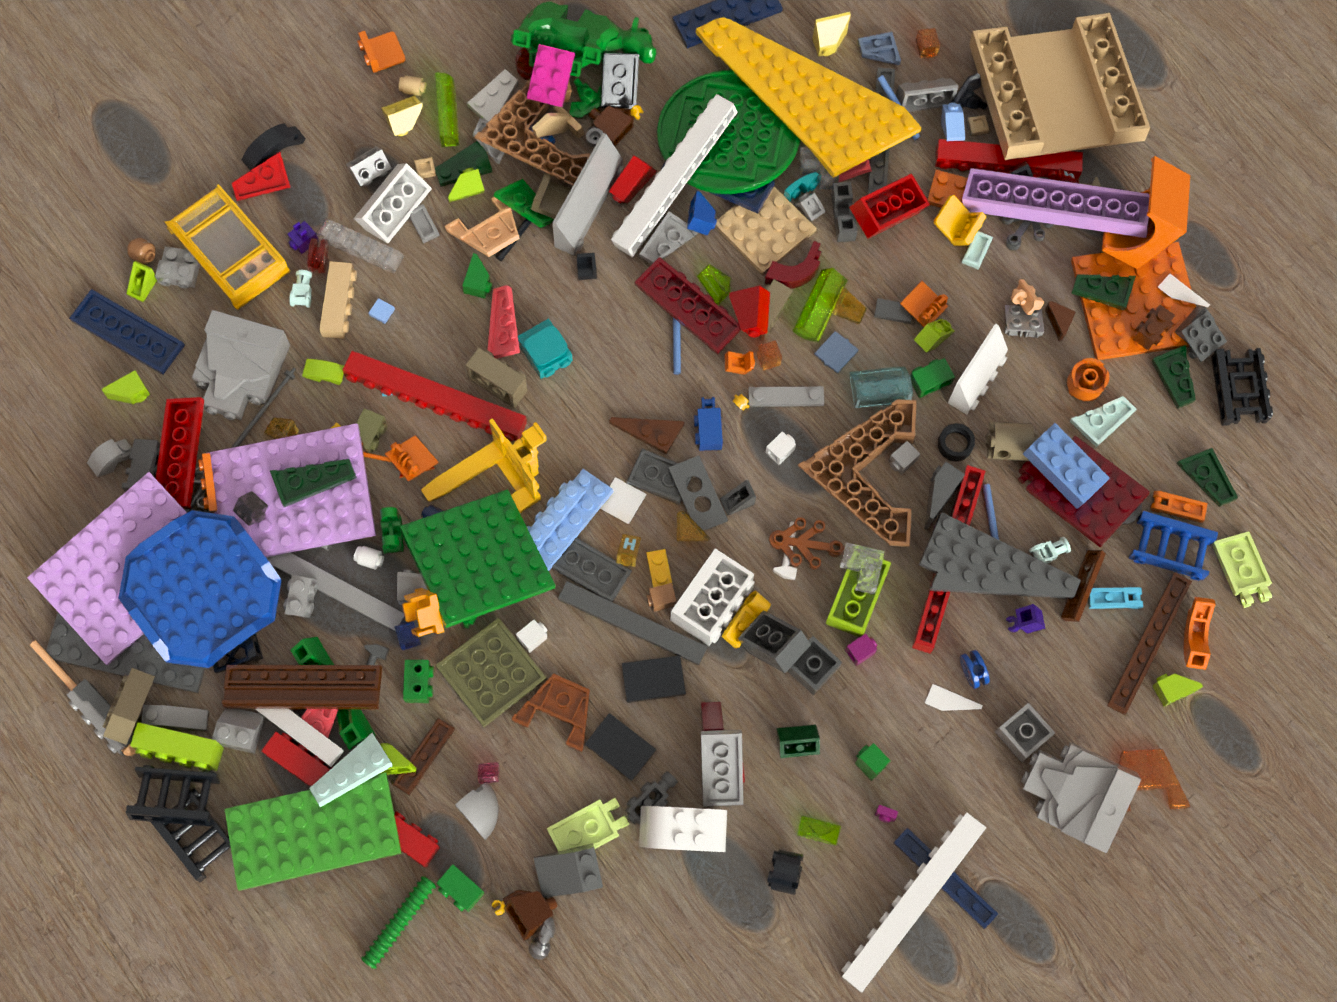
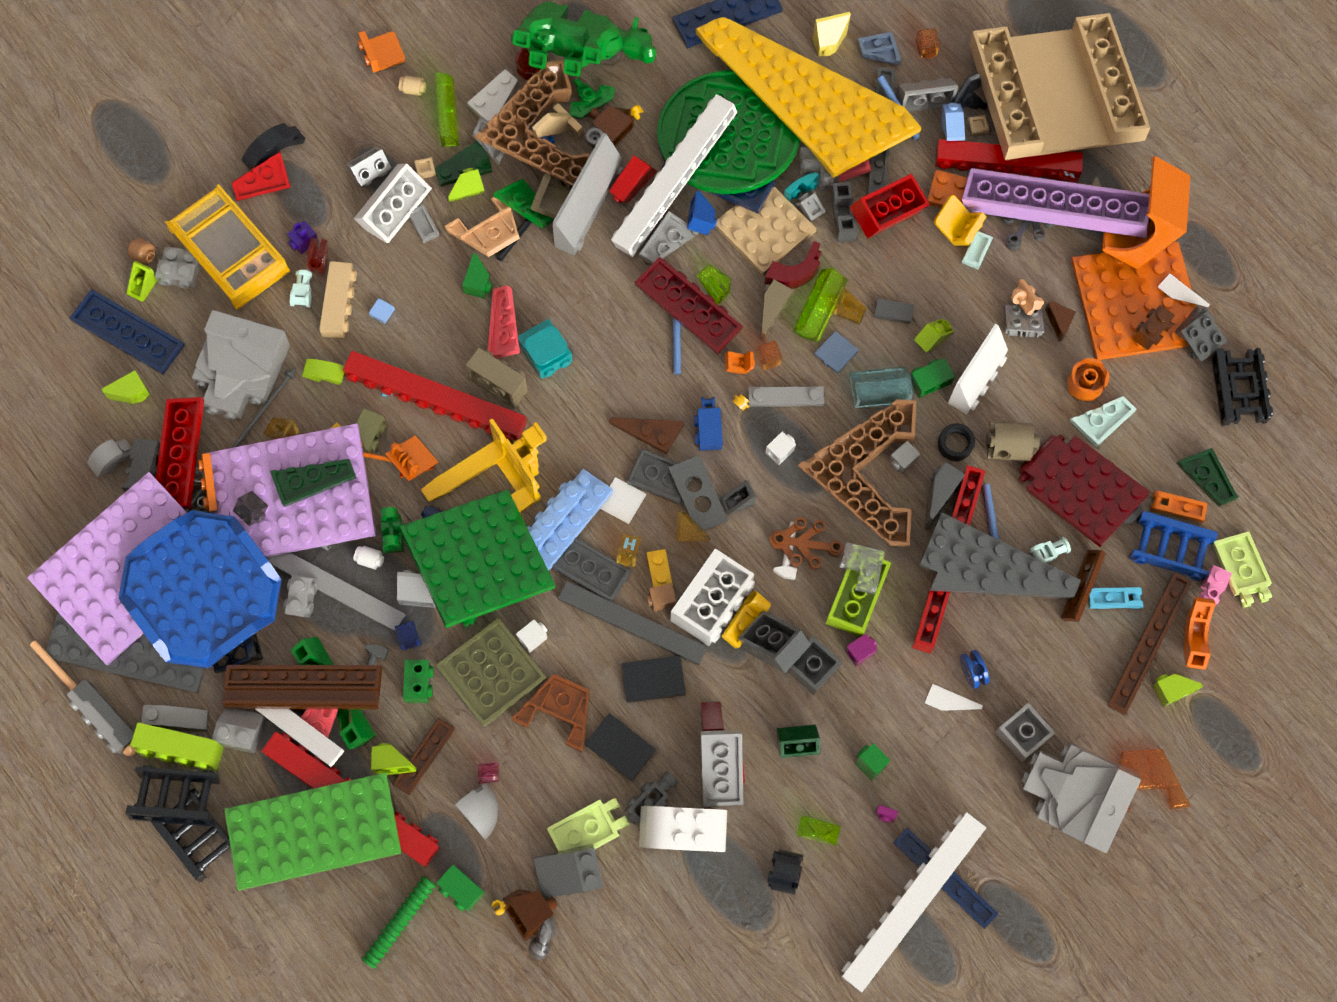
(127, 705): dark tan brick -> none
(354, 769): light aqua wing -> none
(360, 245): clear beam -> none
(402, 115): light yellow slope -> none
(424, 608): light orange panel -> none
(550, 75): dark pink plate -> none
(586, 266): black panel -> none
(619, 80): tile -> none
(752, 309): red slope -> none
(924, 304): orange hinge -> none
(1021, 169): black panel -> none
(1028, 619): dark purple brick -> none
(1066, 465): medium blue brick -> none
(1106, 290): dark green wing -> none
(1175, 375): dark green wing -> none
(1215, 583): none -> bright pink brick

